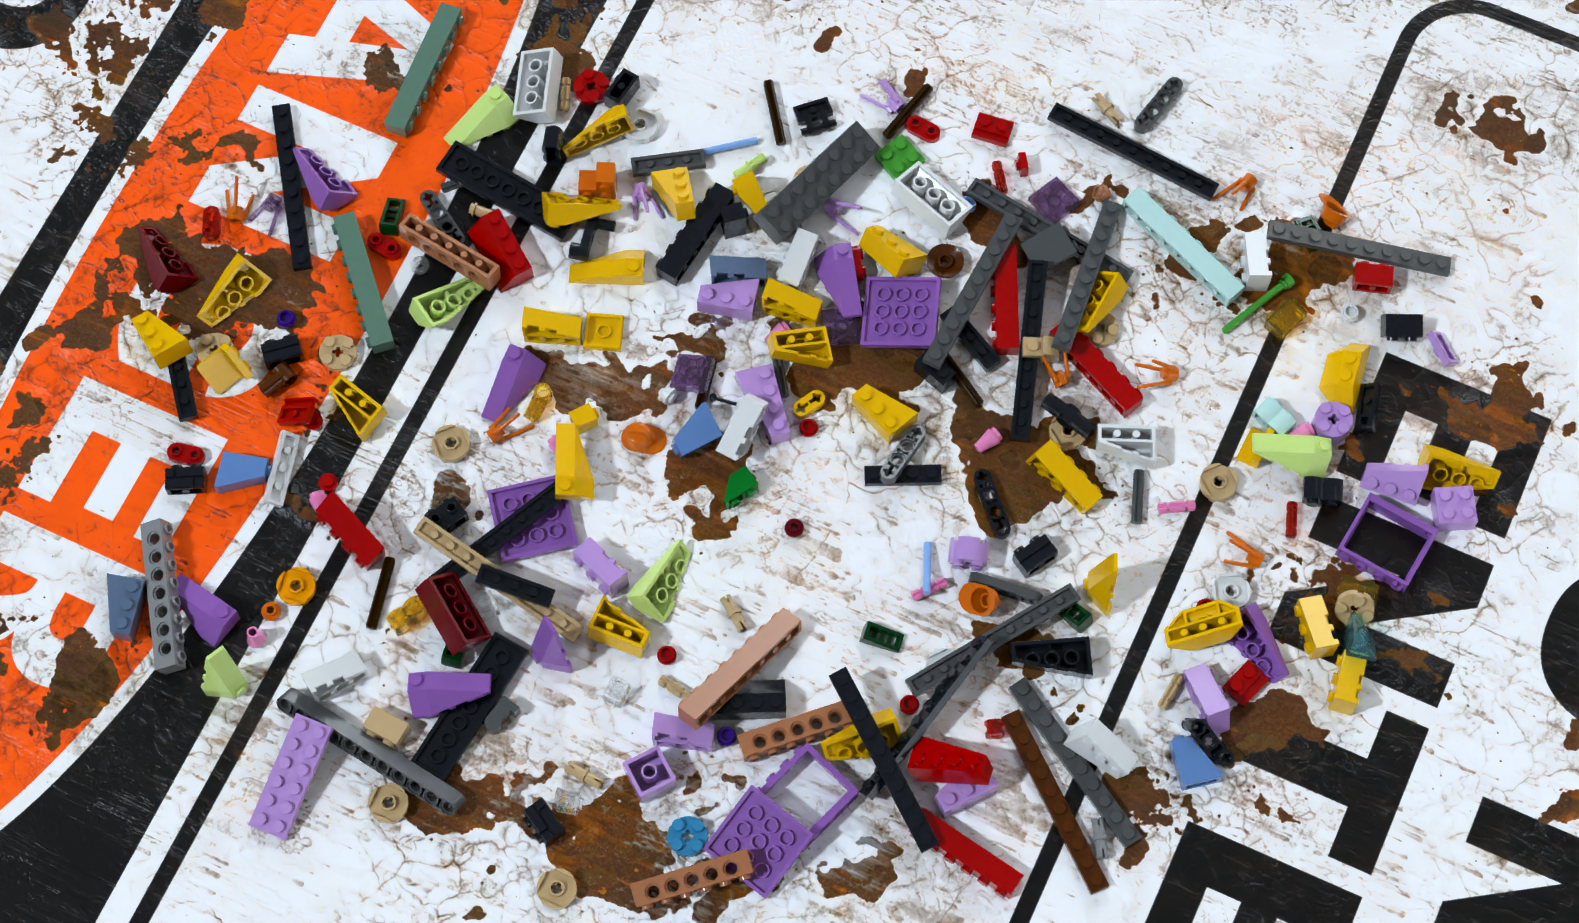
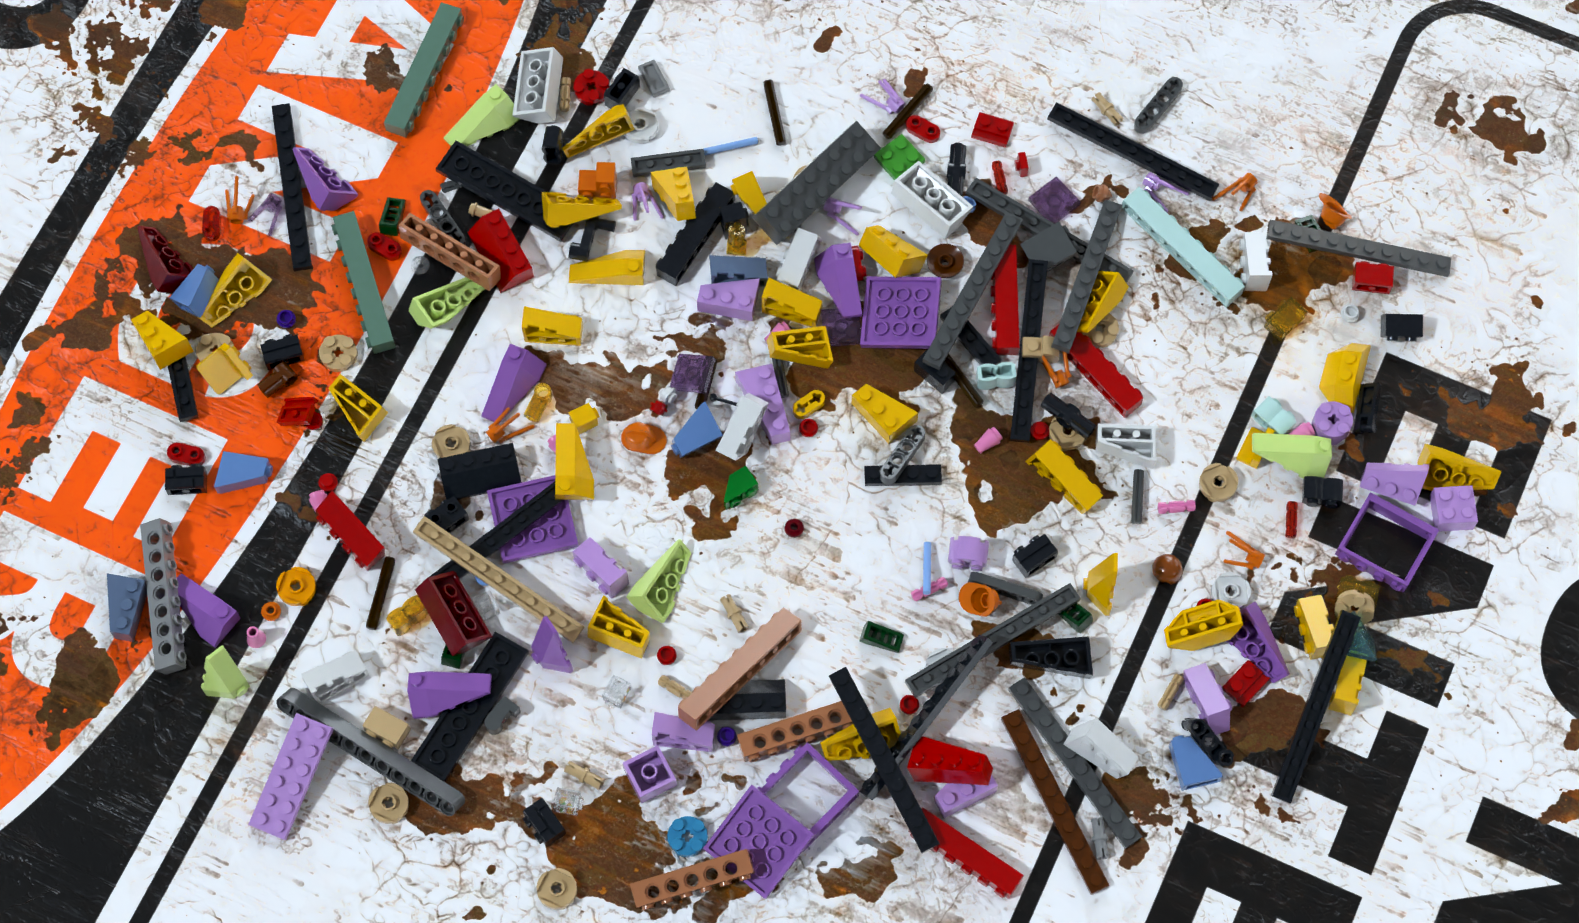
(195, 290): none -> medium blue slope
(281, 468): white plate -> none
(479, 471): none -> black slope
(515, 586): black plate -> none
(603, 332): yellow tile -> none
(653, 78): none -> light grey tile
(658, 408): none -> red plate
(736, 242): none -> clear yellow piece
(752, 165): yellowish green axle -> none
(813, 111): black plate -> none
(957, 167): none -> black piece
(990, 504): black beam -> none
(994, 728): clear red wheel -> none
(1000, 375): none -> light aqua brick
(1039, 430): none -> red plate
(1153, 182): none -> lavender plant
(1167, 372): orange plant -> none
(1167, 569): none -> dark orange hair
(1285, 282): bright green piece -> none
(1315, 706): none -> black plate
(1442, 349): lavender plate -> none

